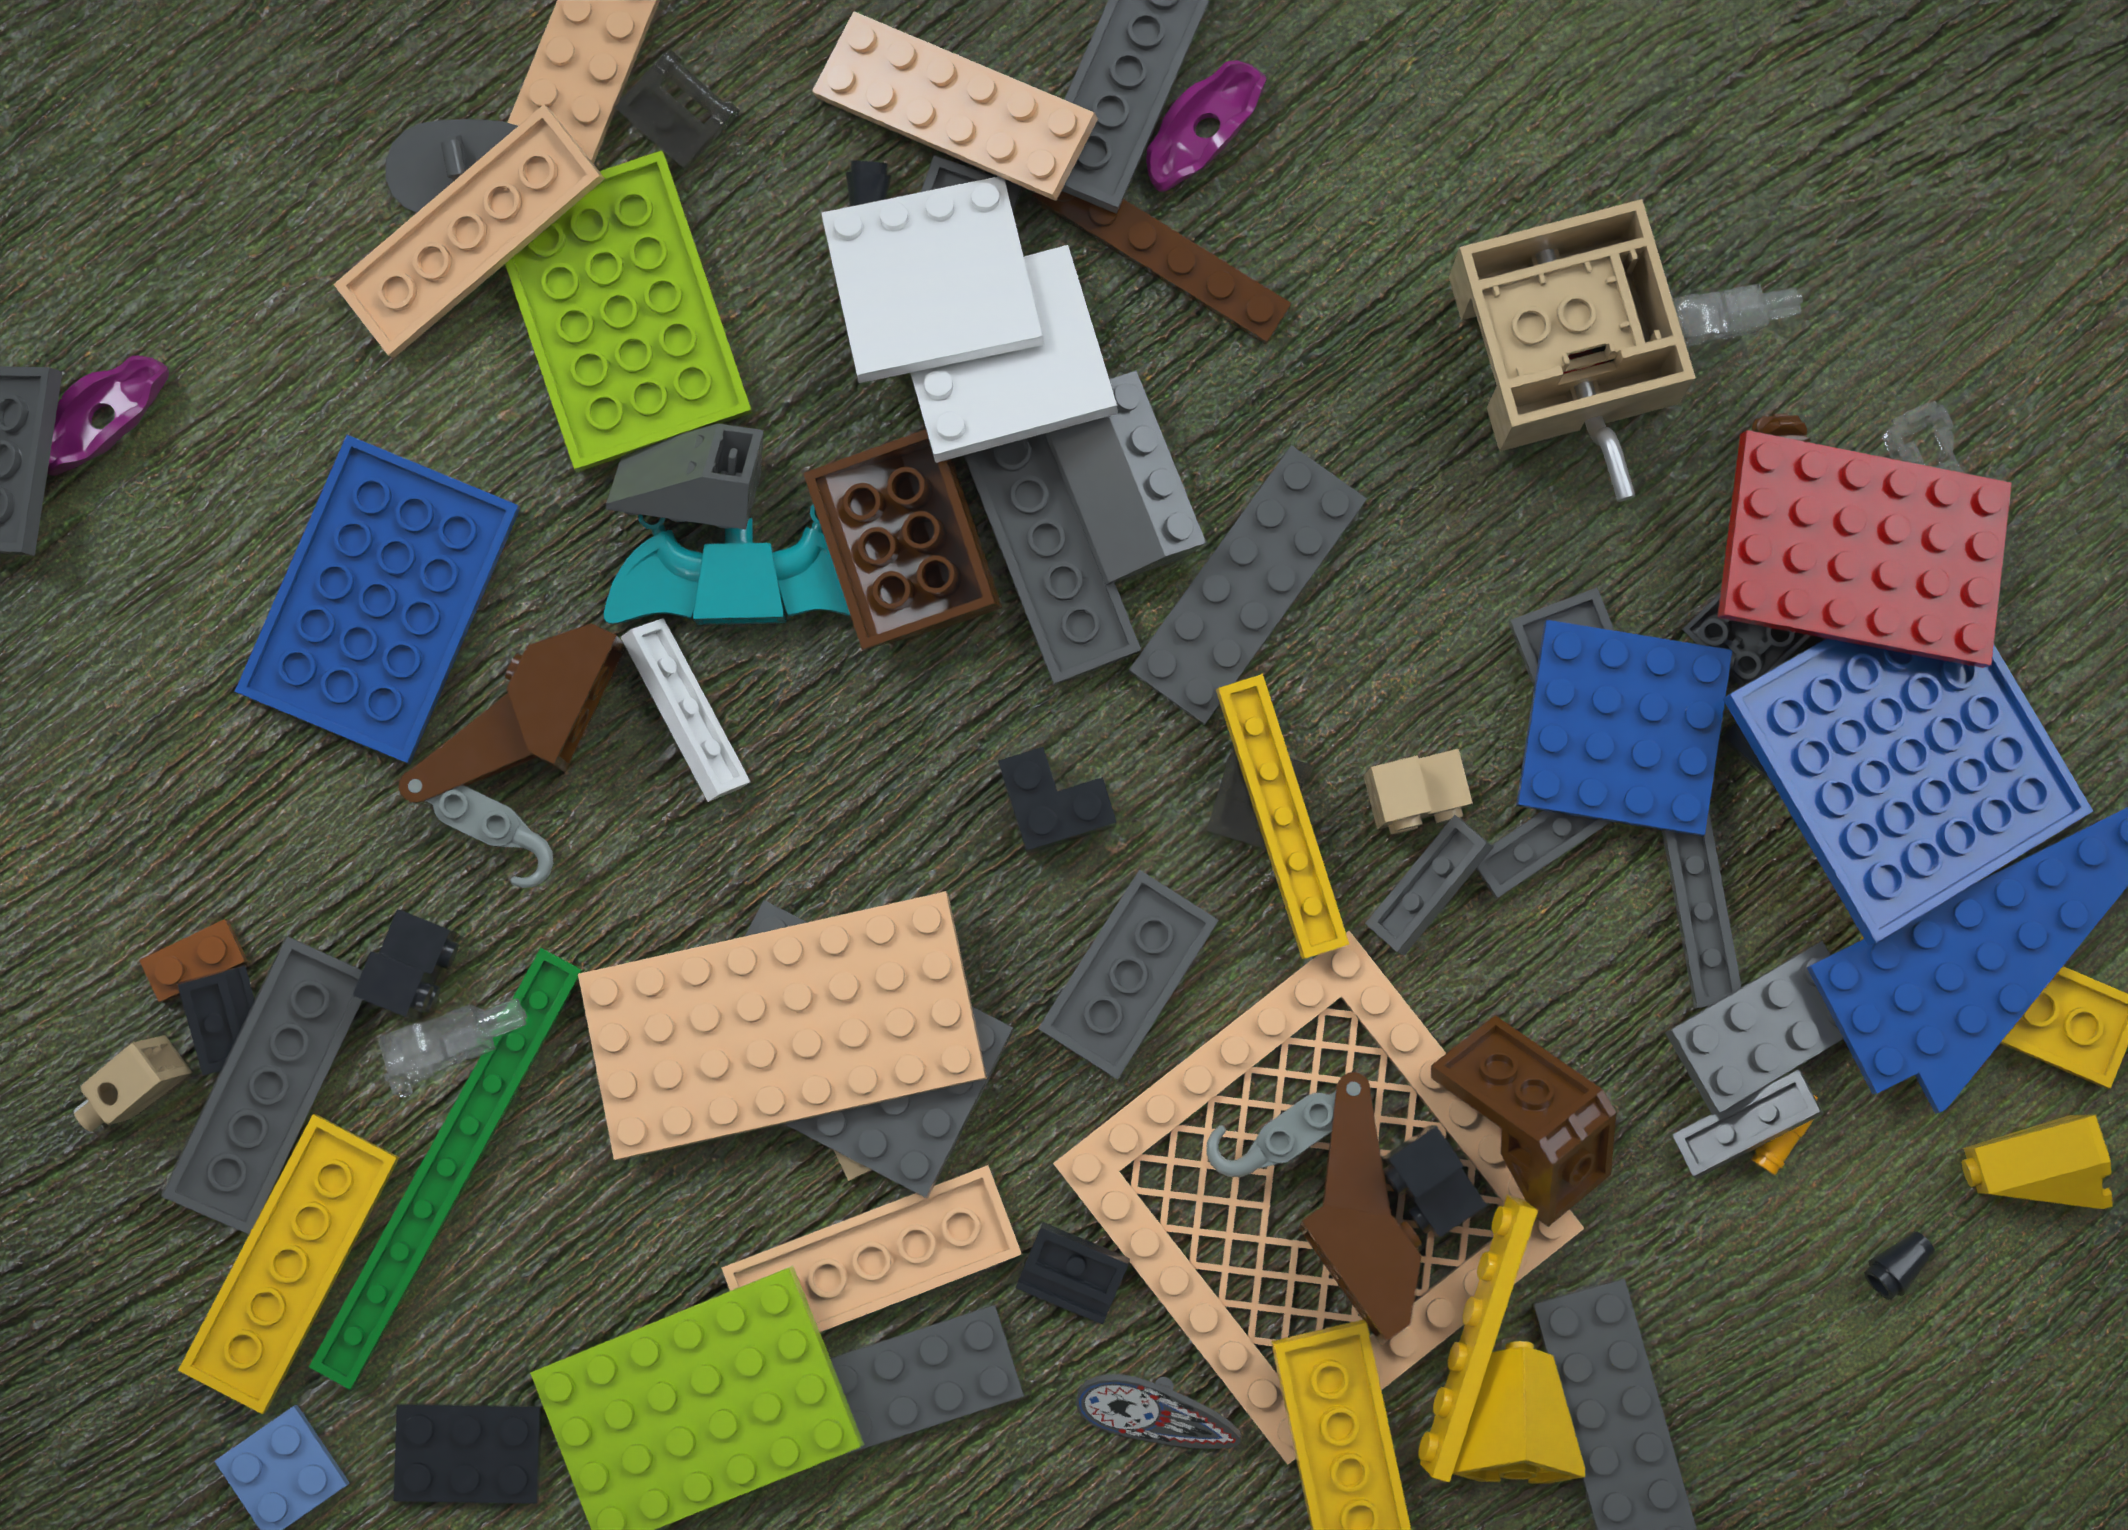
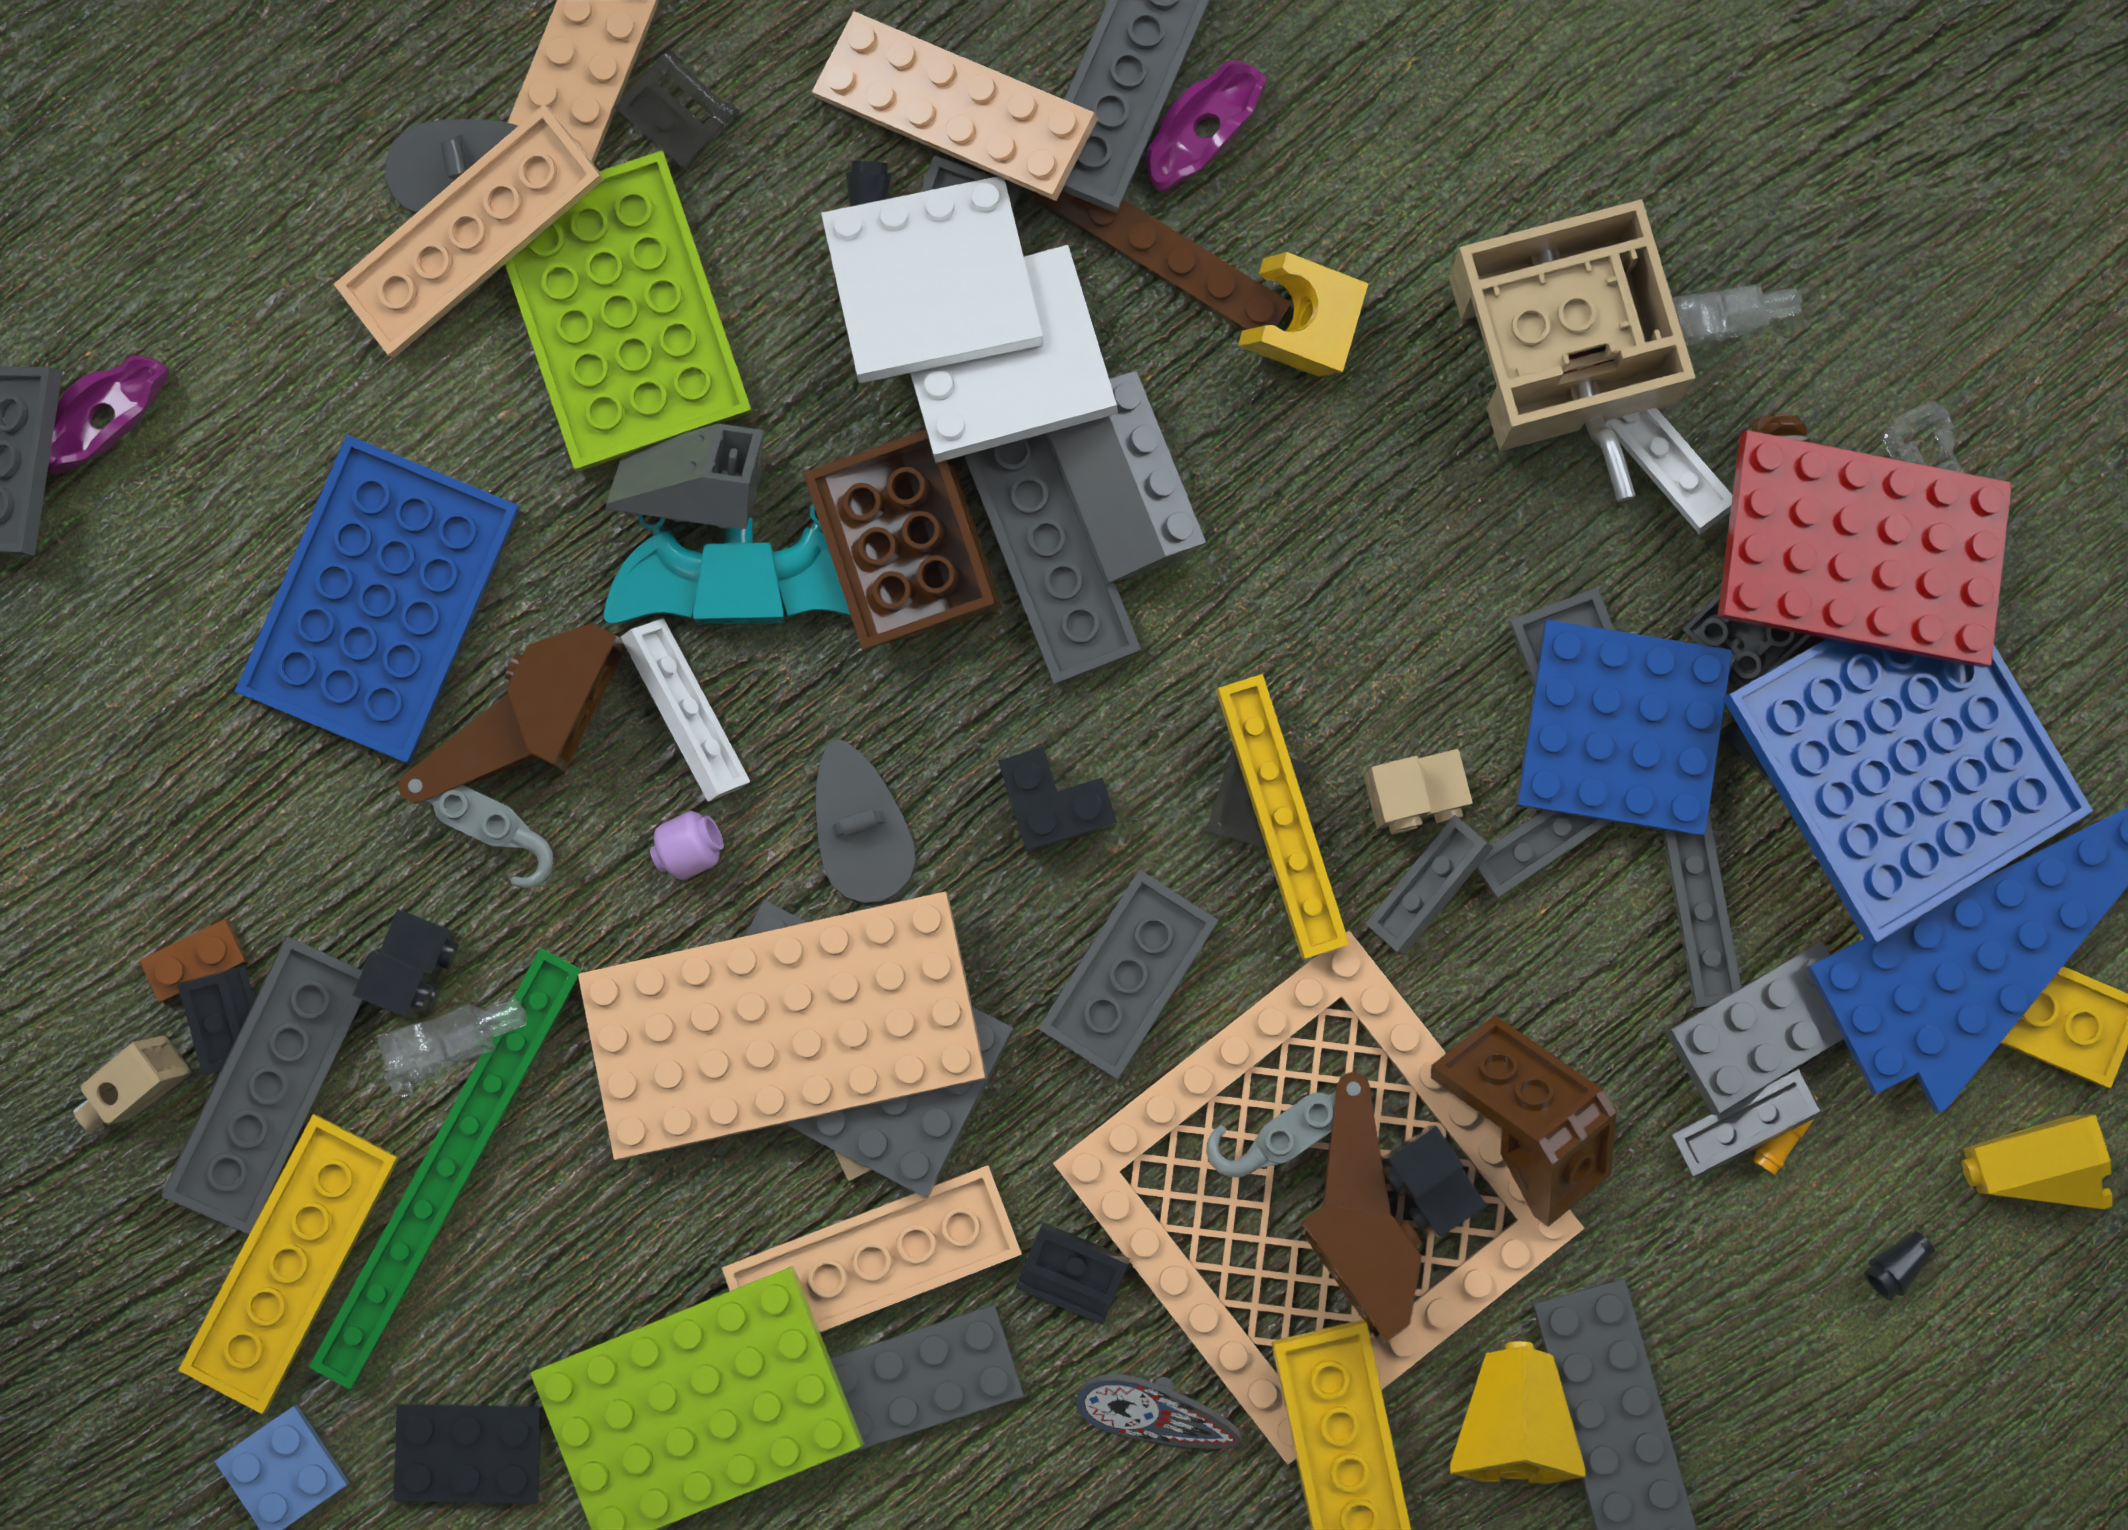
(686, 845): none -> lavender head
(860, 828): none -> dark grey shield
(1247, 584): dark grey plate -> none
(1322, 321): none -> yellow piece
(1482, 1322): yellow plate -> none
(1673, 467): none -> white plate

